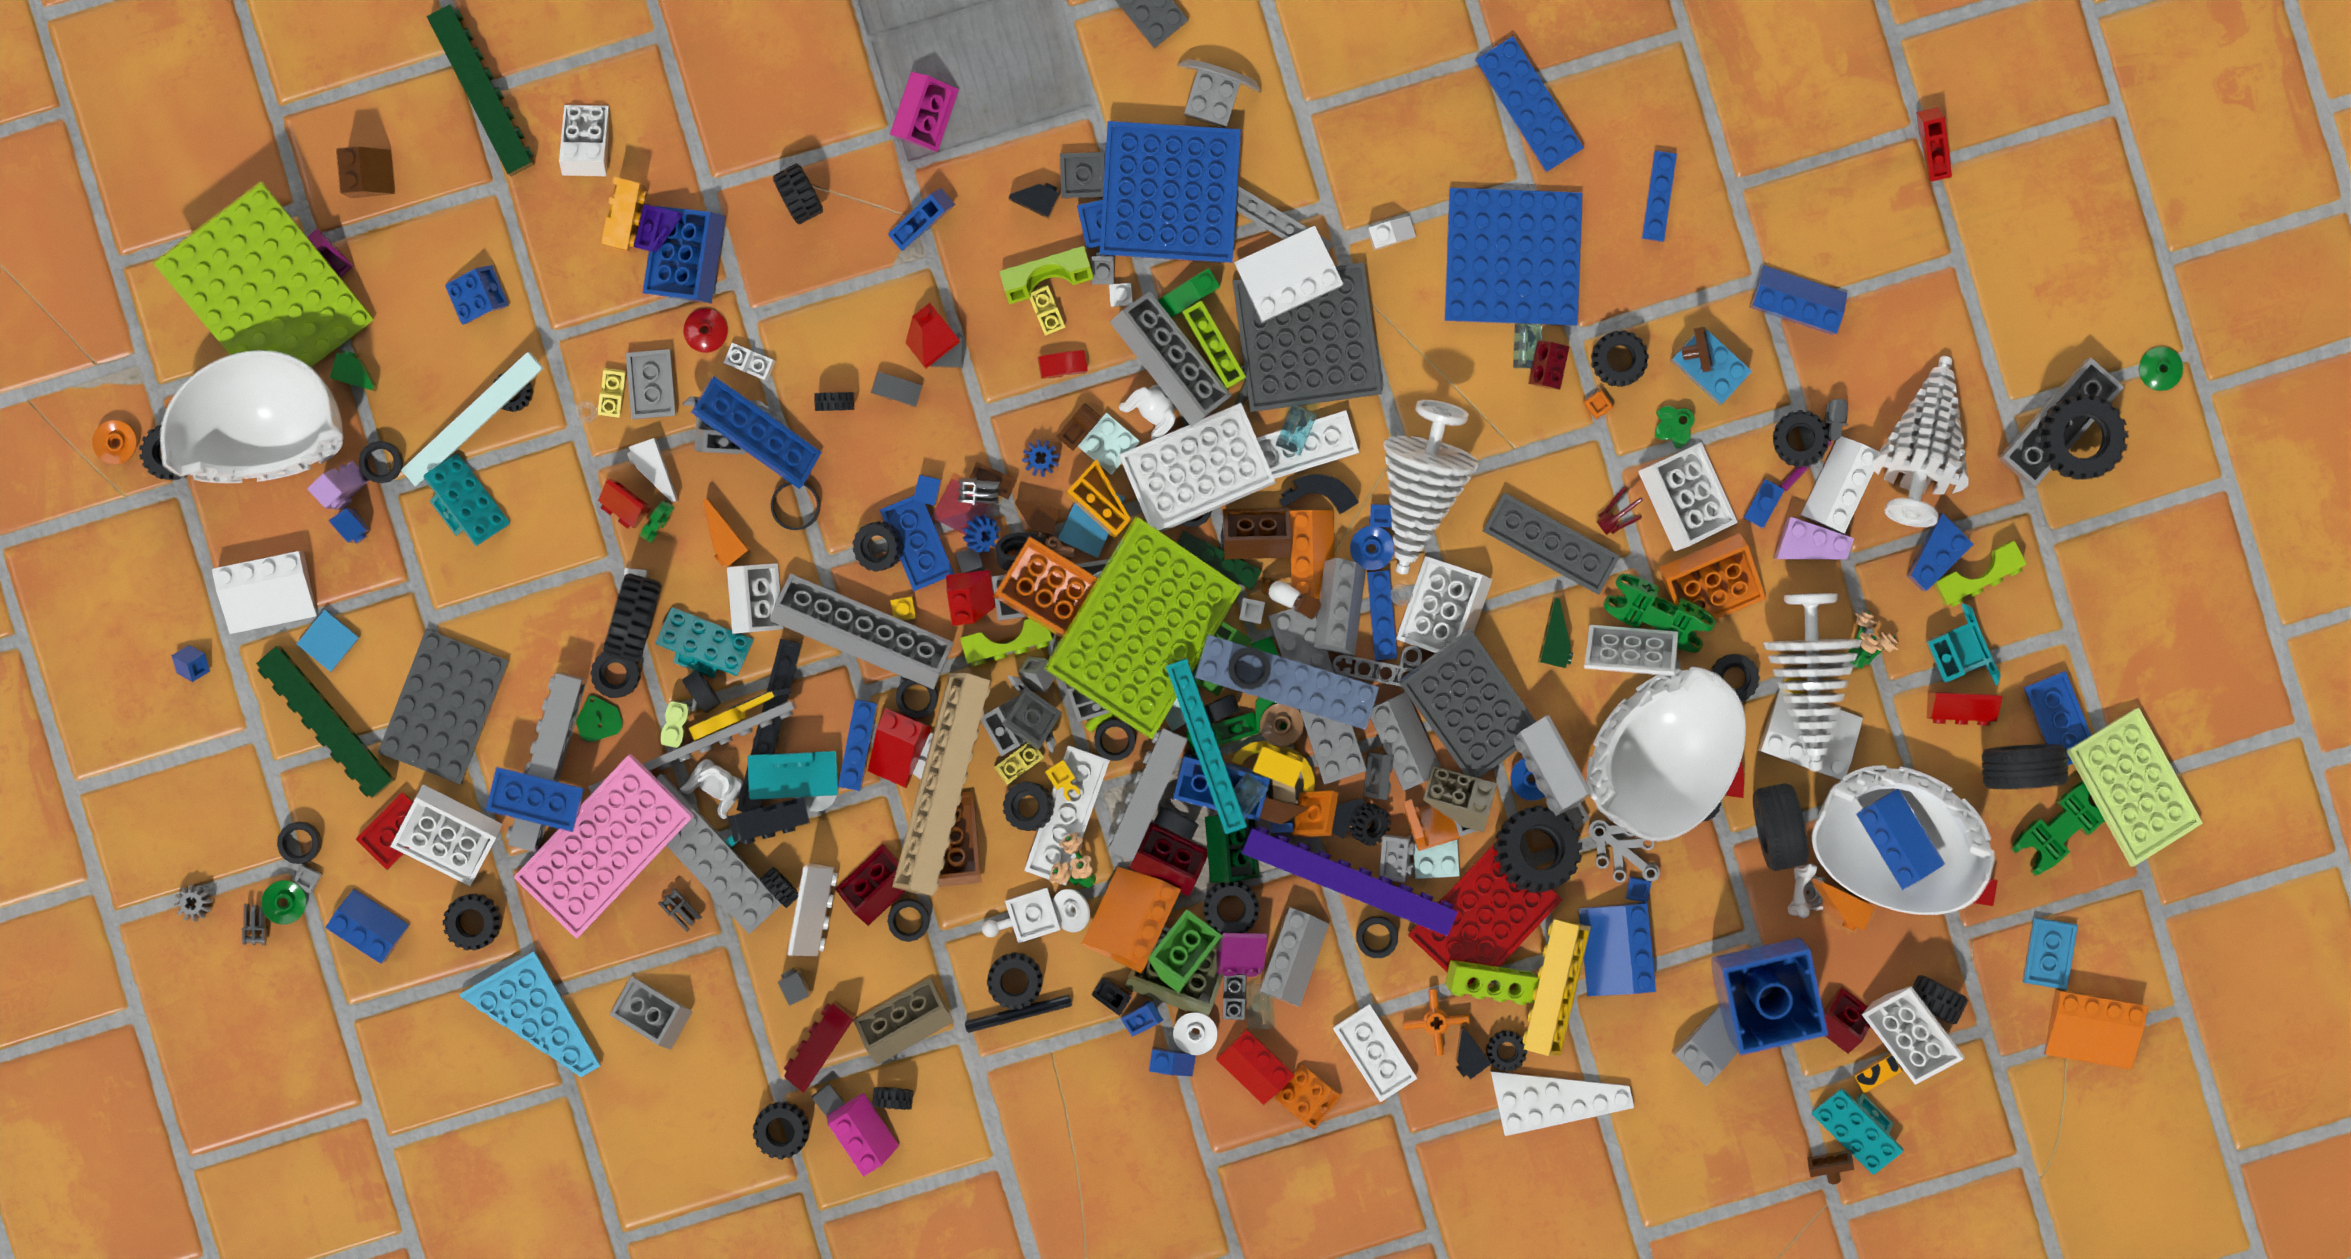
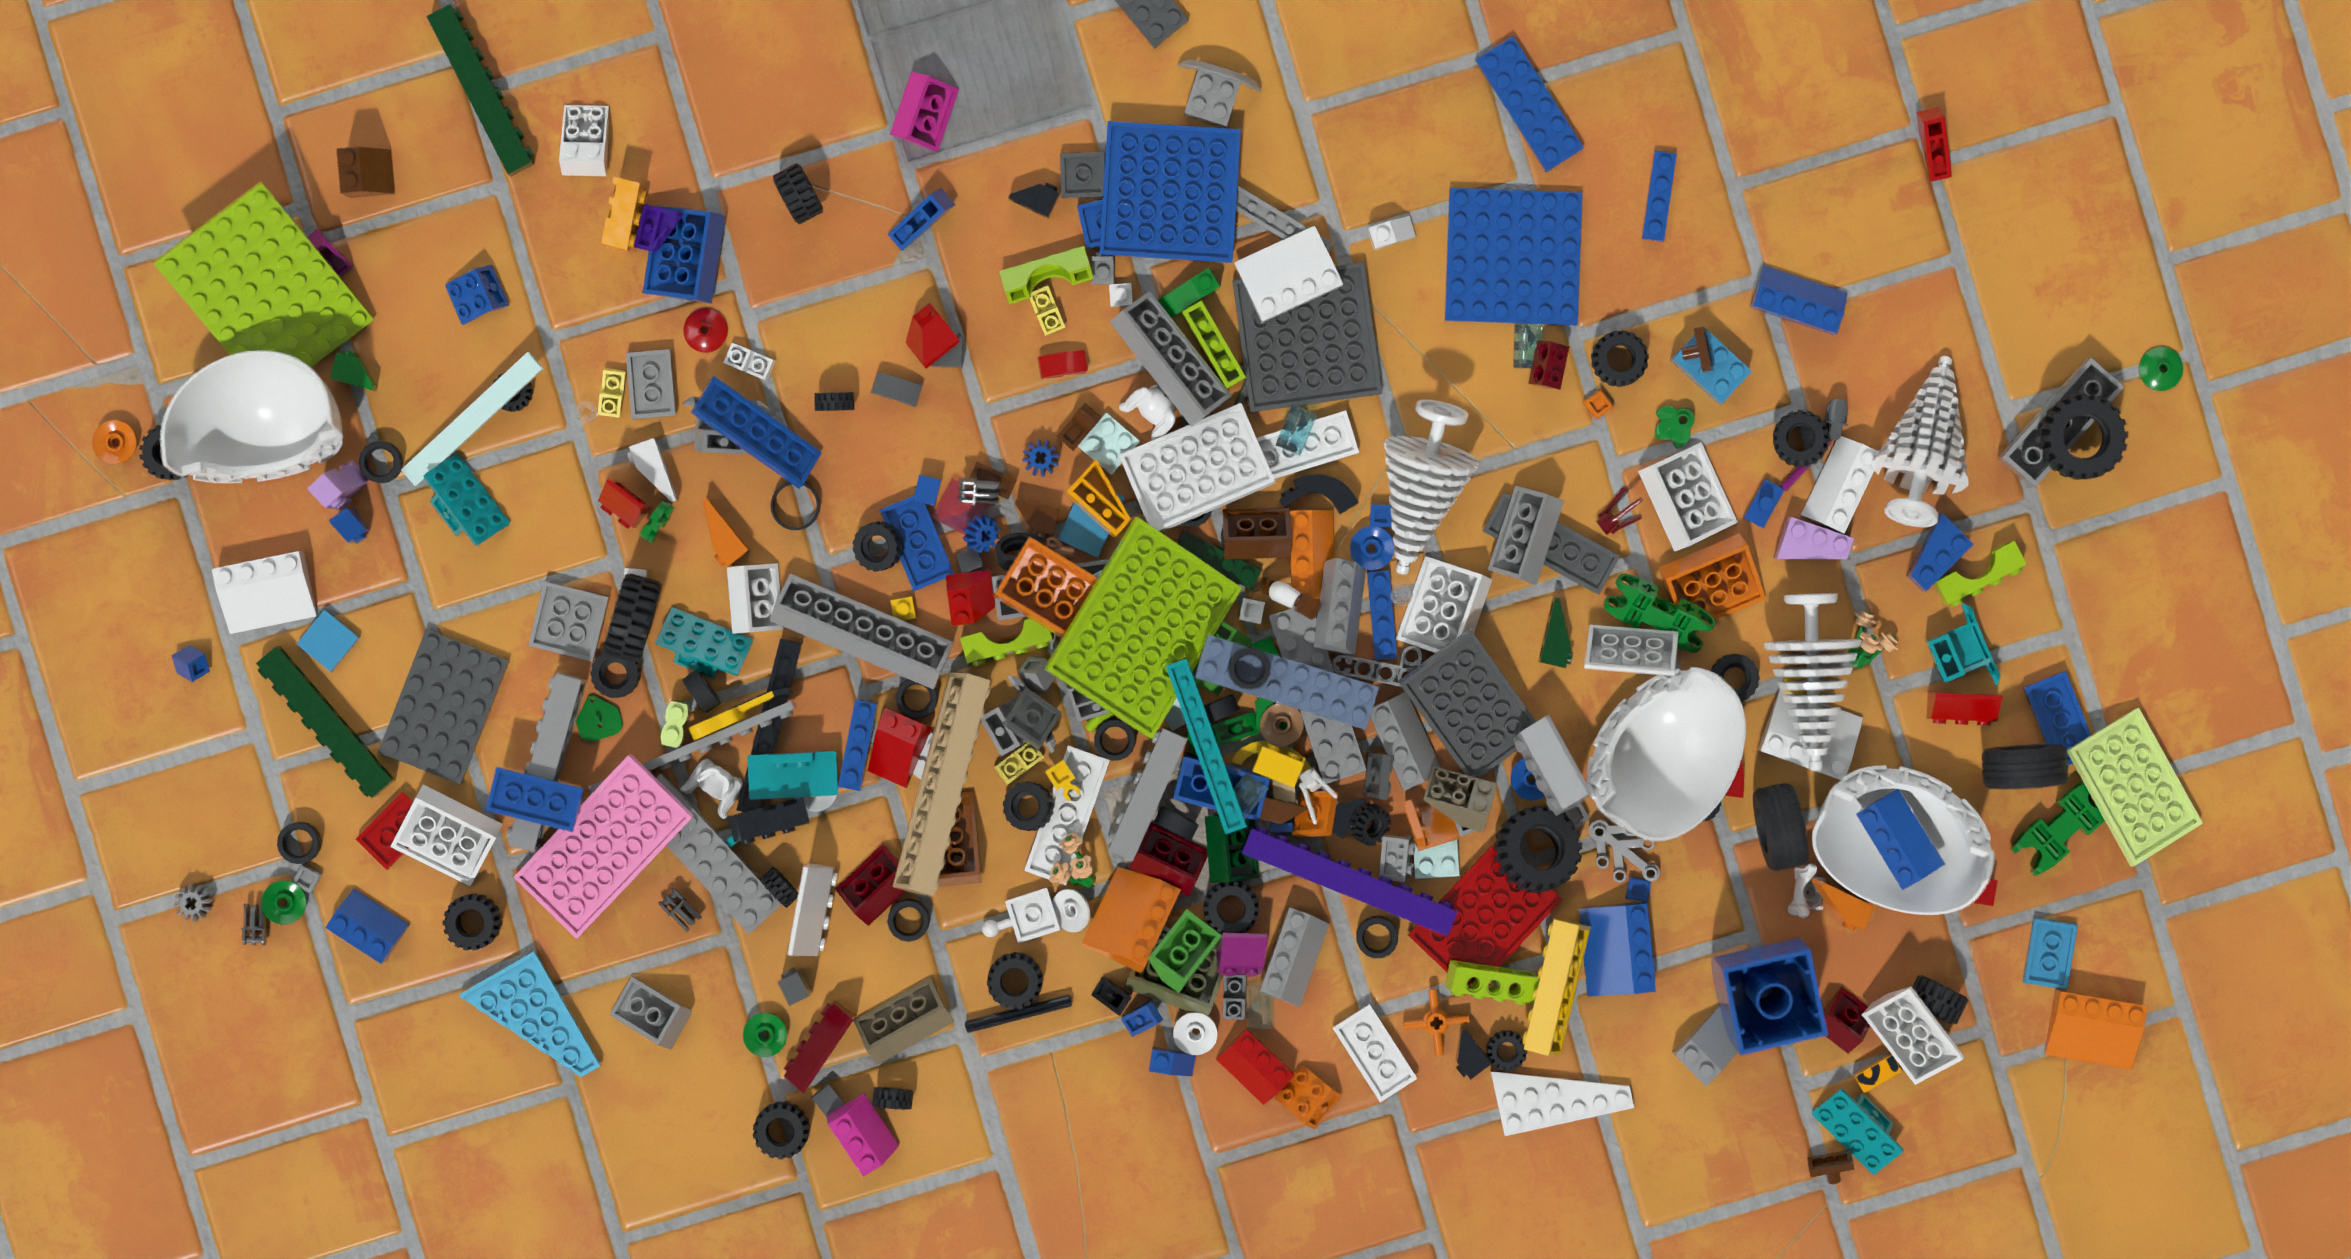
(568, 621): none -> light grey plate
(764, 1046): none -> green dish
(1312, 781): none -> white plant
(1525, 535): none -> light grey slope

